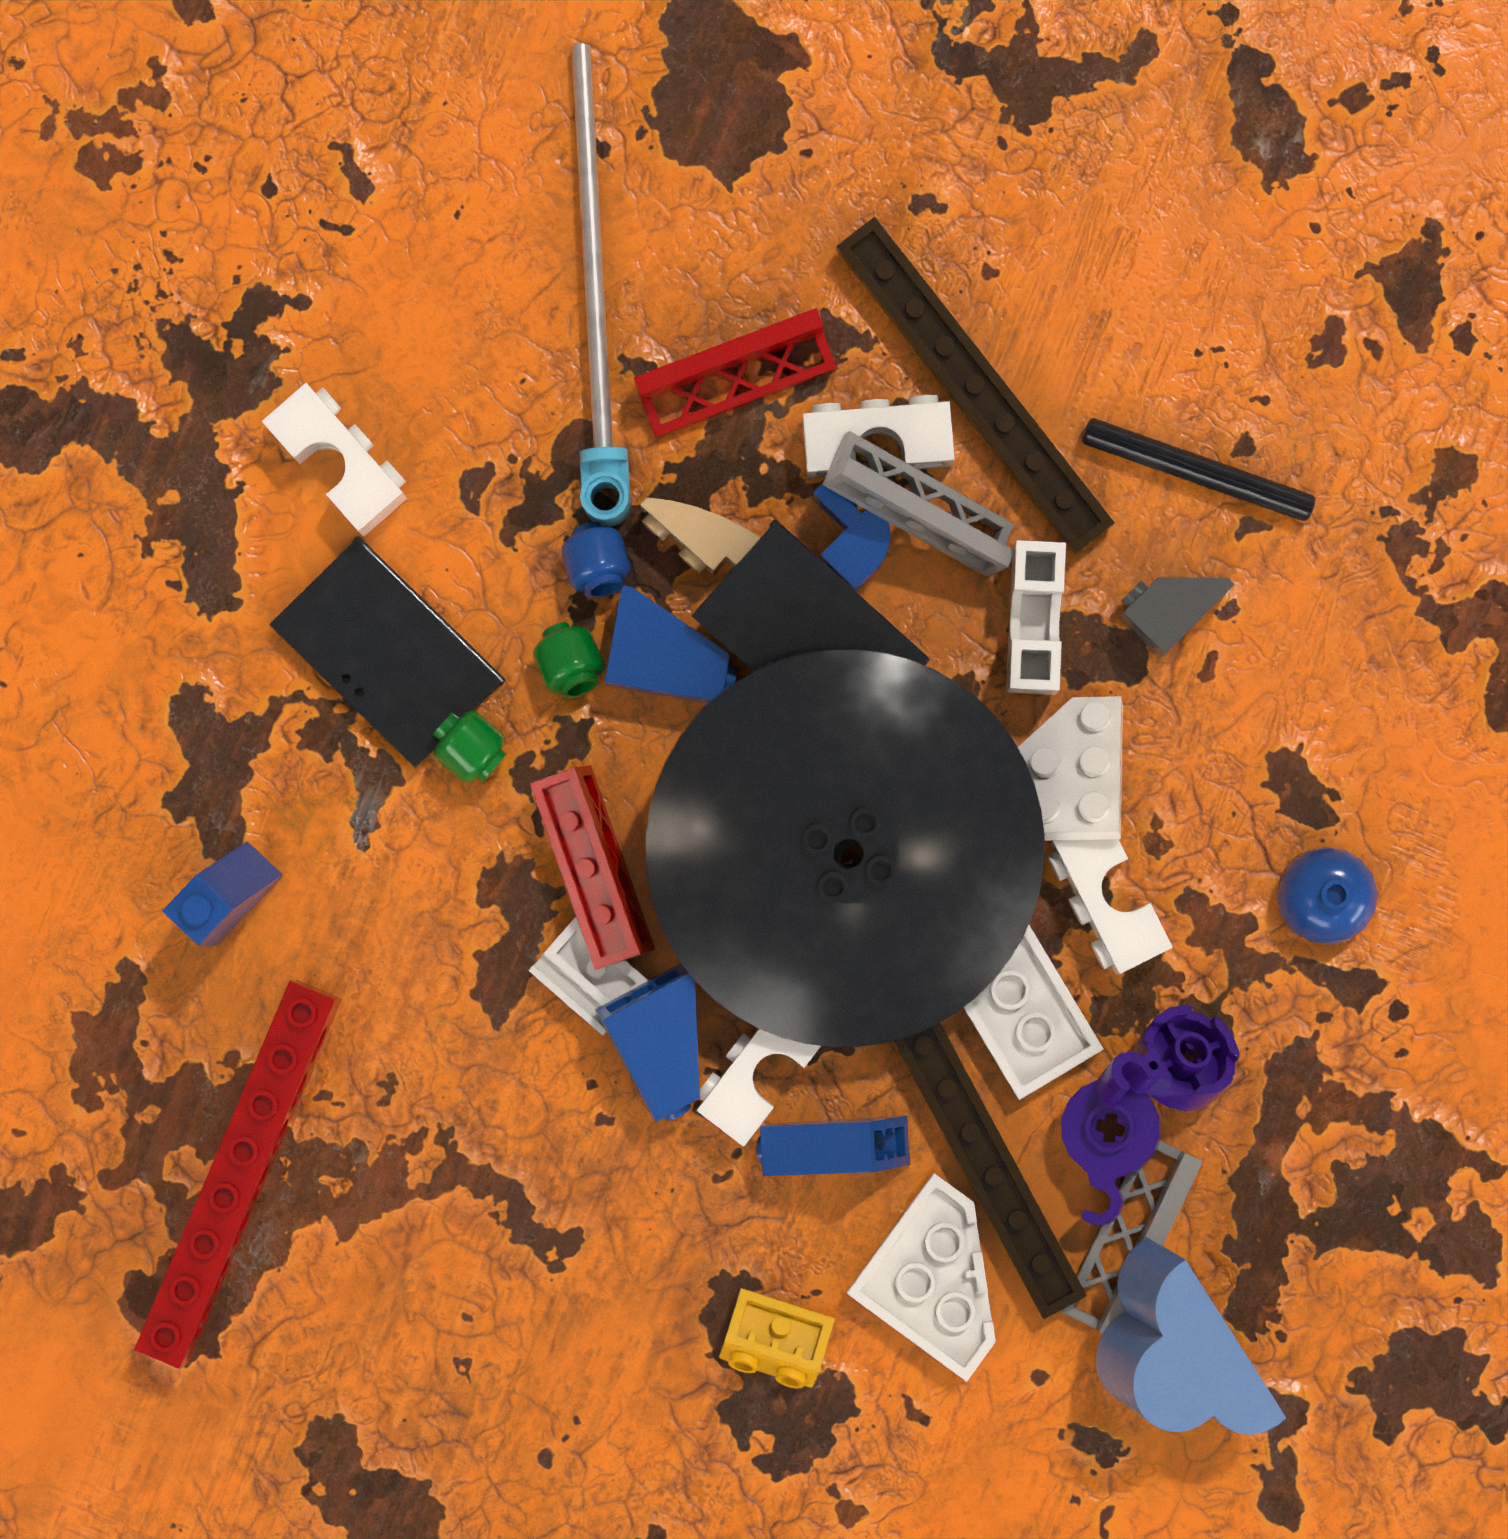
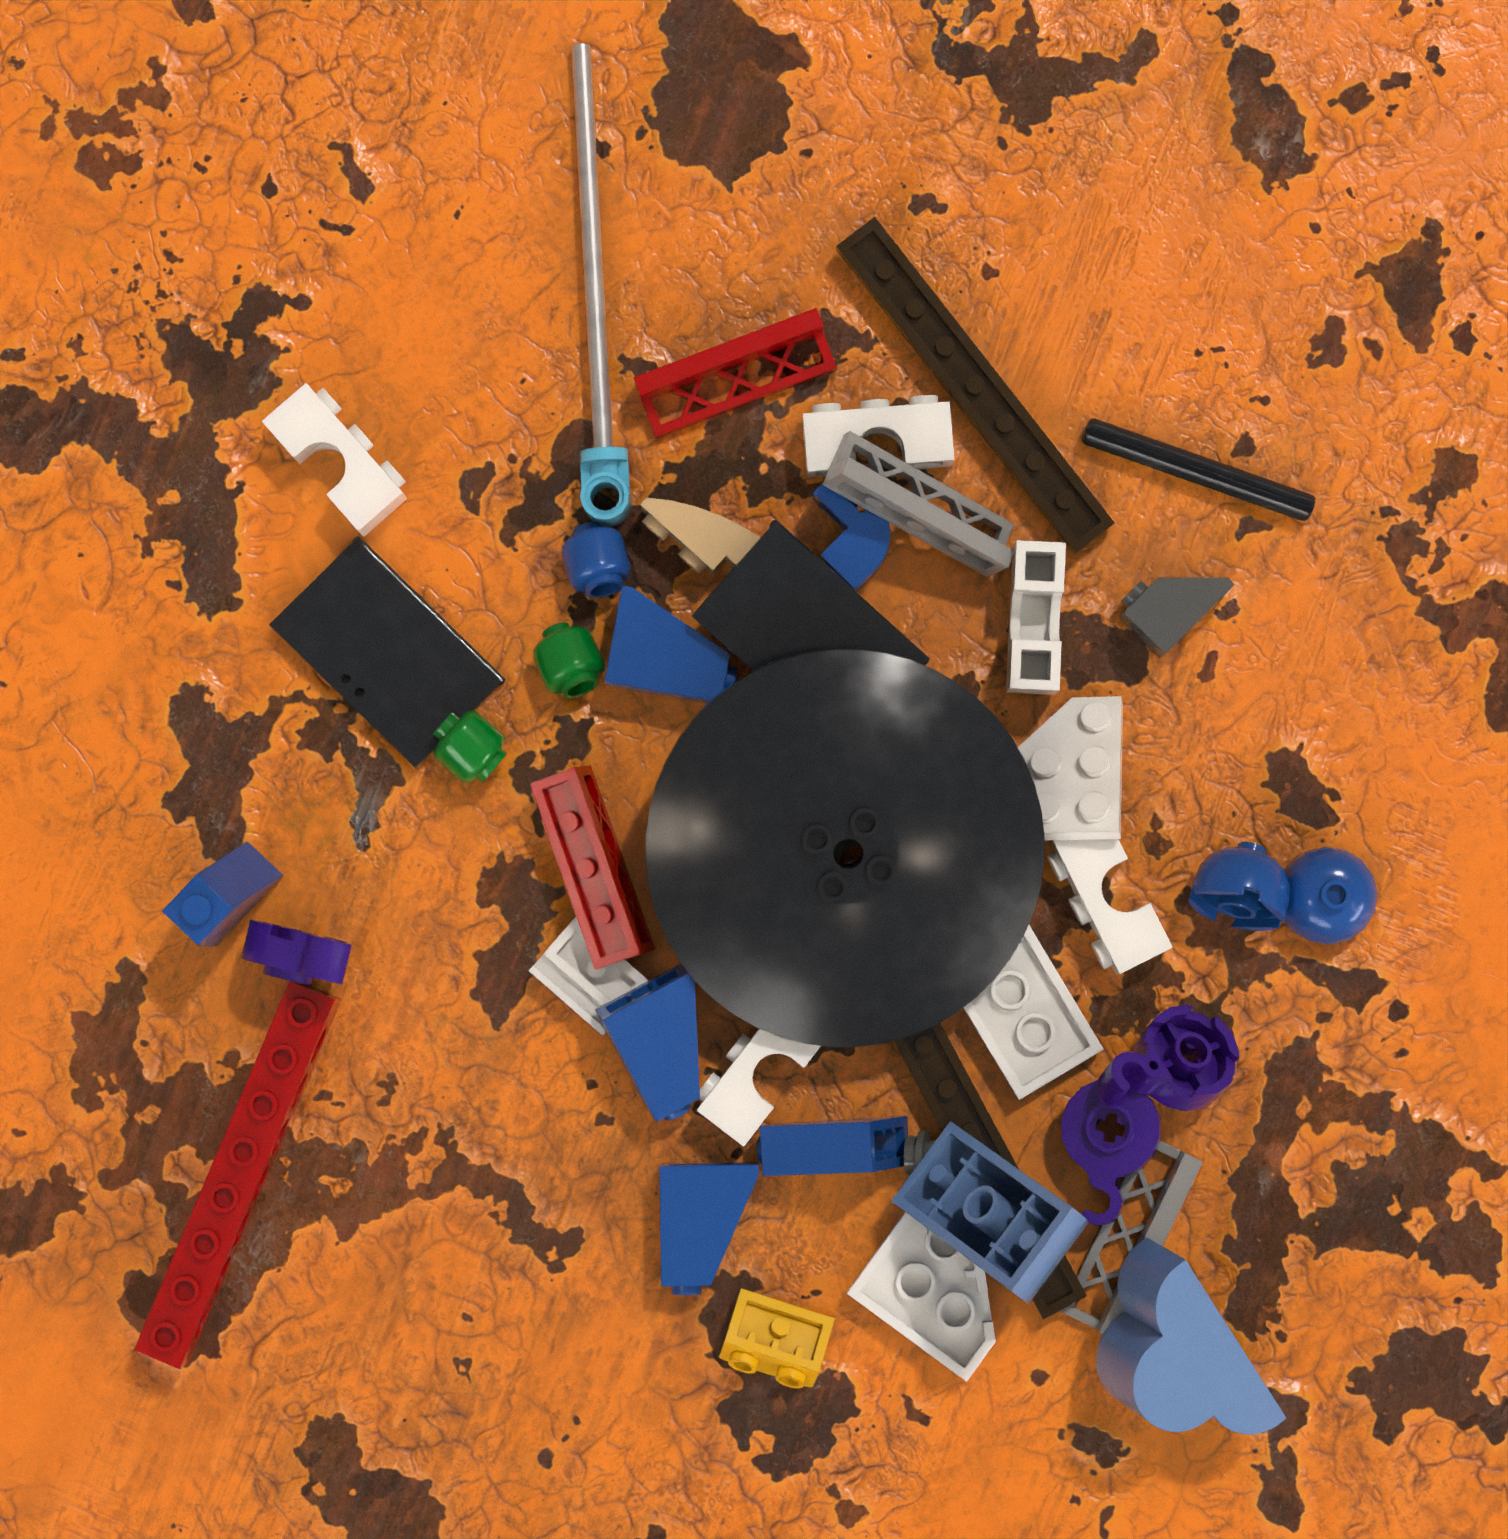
(295, 953): none -> dark purple piece
(699, 1218): none -> blue slope
(915, 1150): none -> dark grey plate
(990, 1212): none -> medium blue brick
(1242, 885): none -> blue cylinder

